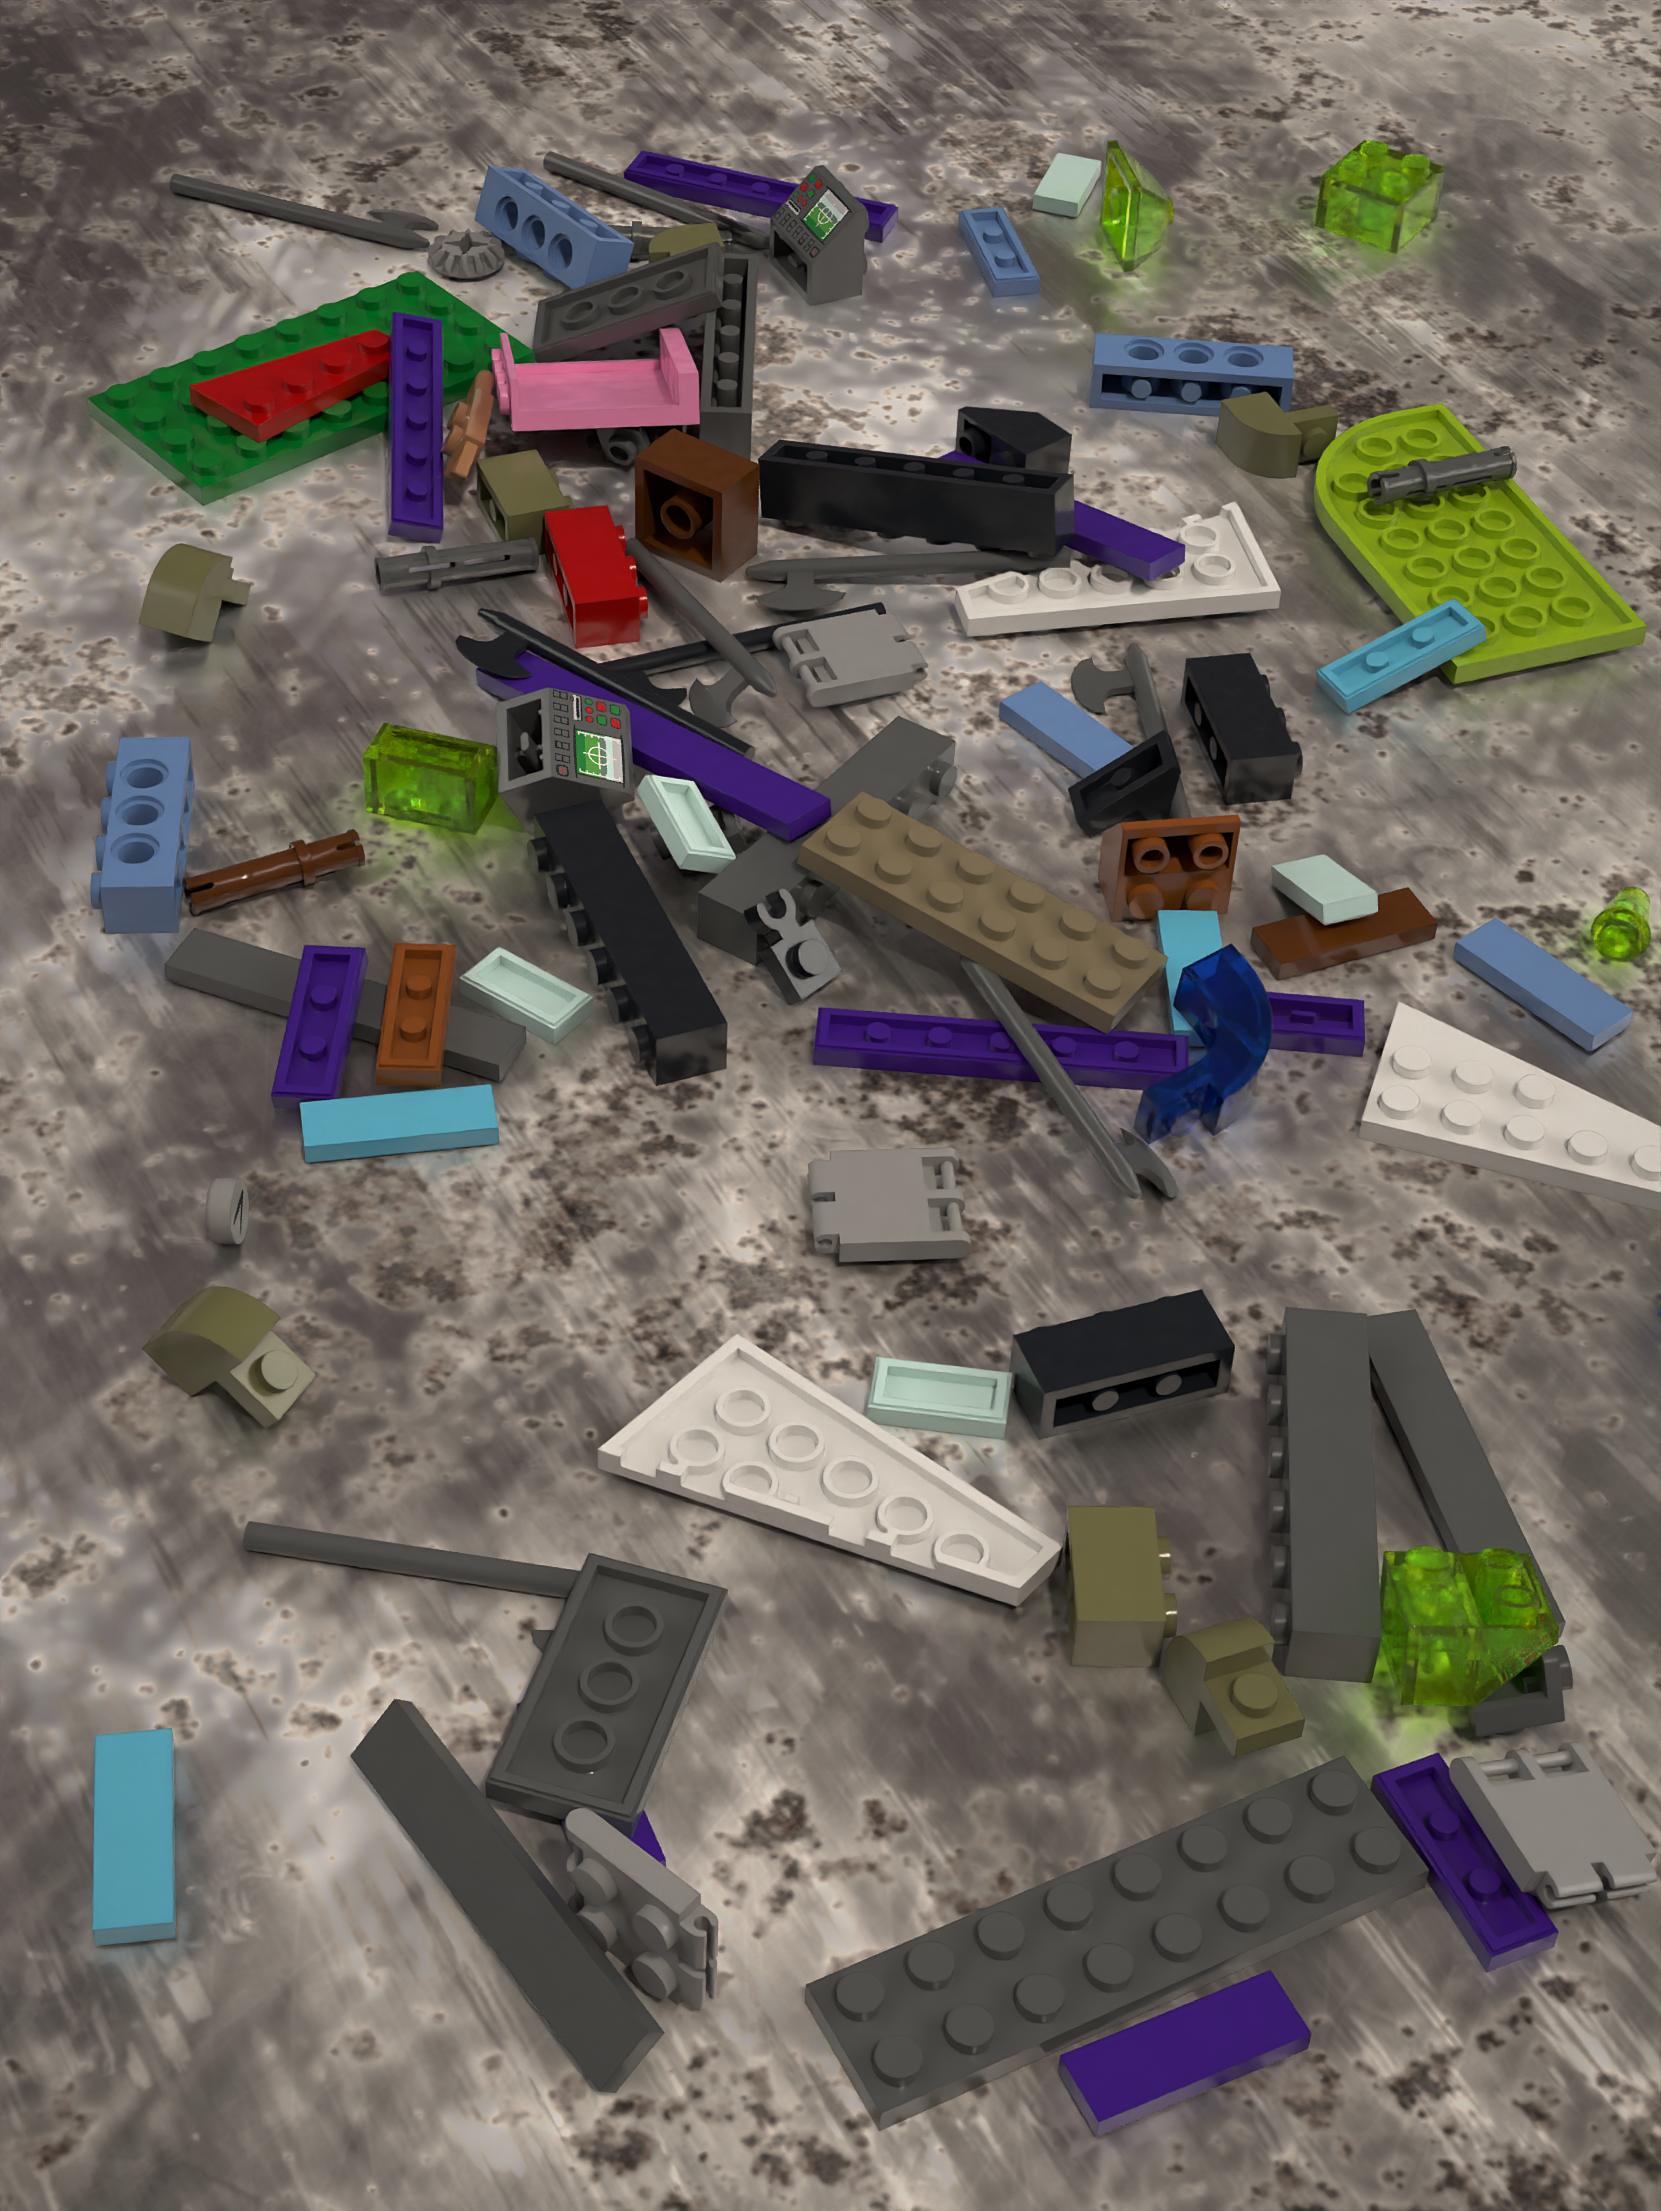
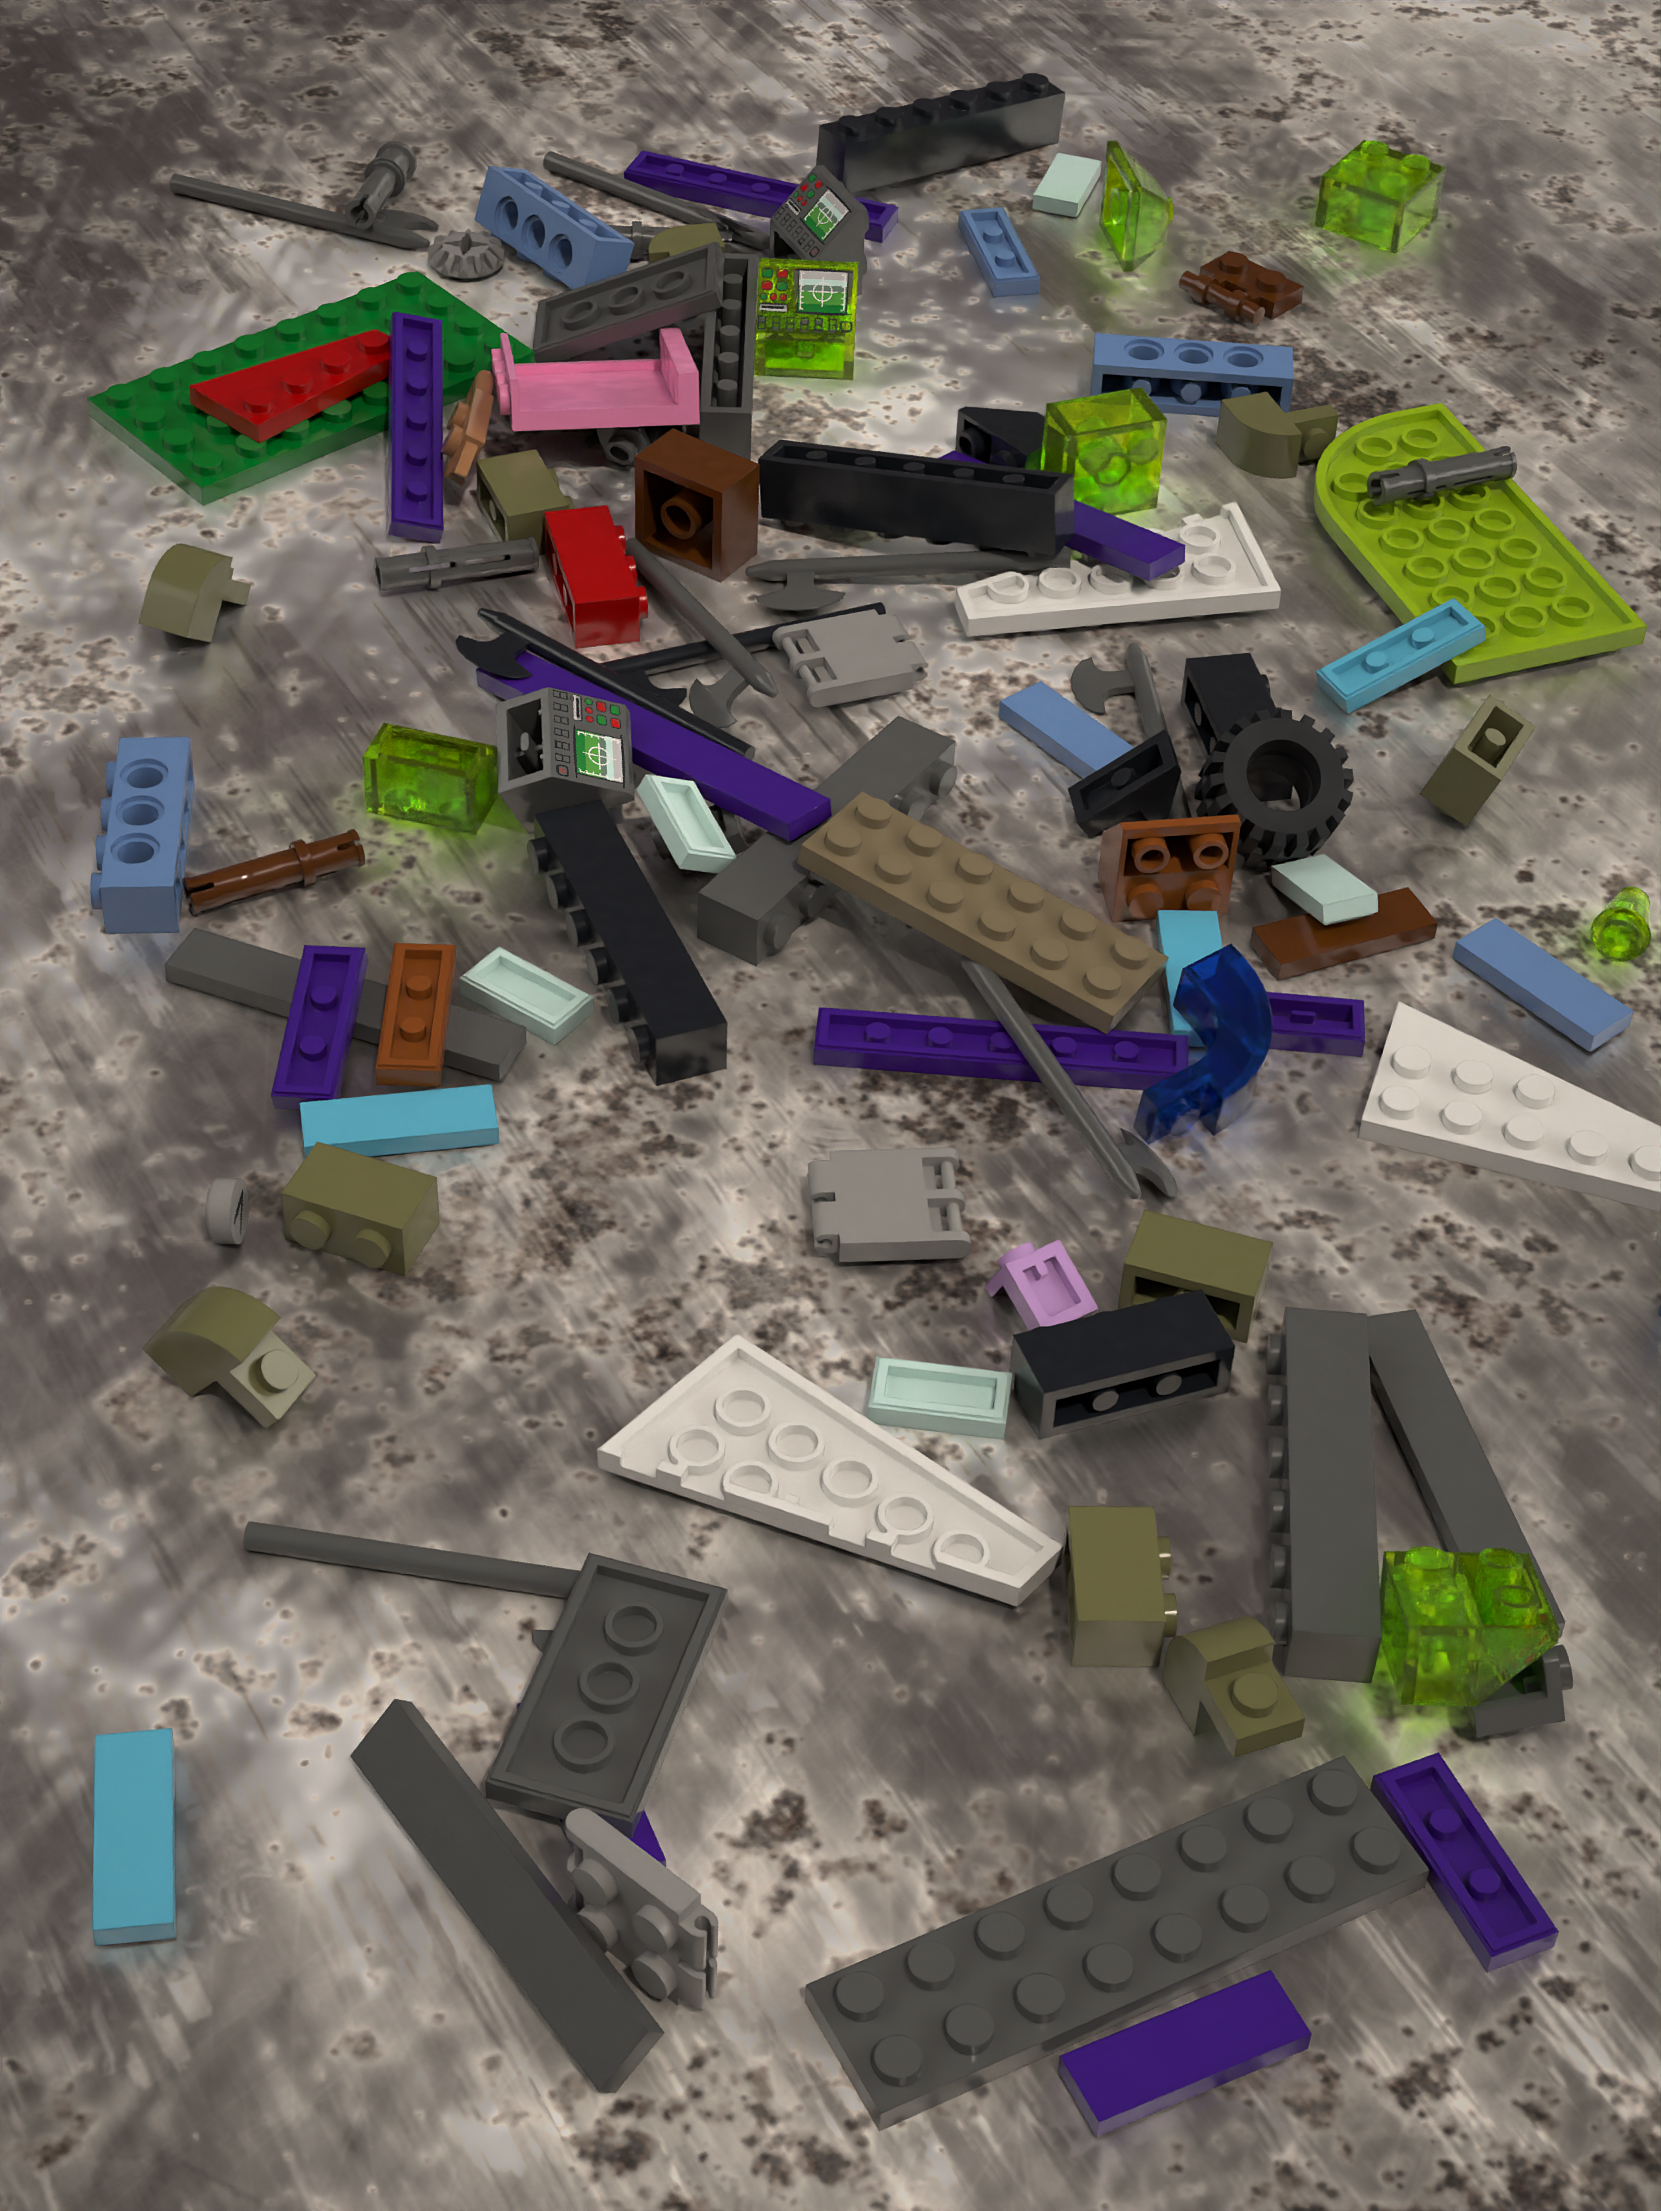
(360, 1208): none -> olive brick
(383, 180): none -> dark grey pin
(797, 952): plate -> none
(806, 318): none -> clear neon green slope
(941, 132): none -> black brick
(1042, 1285): none -> lavender bracket
(1109, 446): none -> clear neon green brick
(1183, 1256): none -> olive brick
(1242, 288): none -> reddish brown plate
(1303, 759): none -> black tyre
(1478, 760): none -> olive brick
(1557, 1829): light grey plate -> none

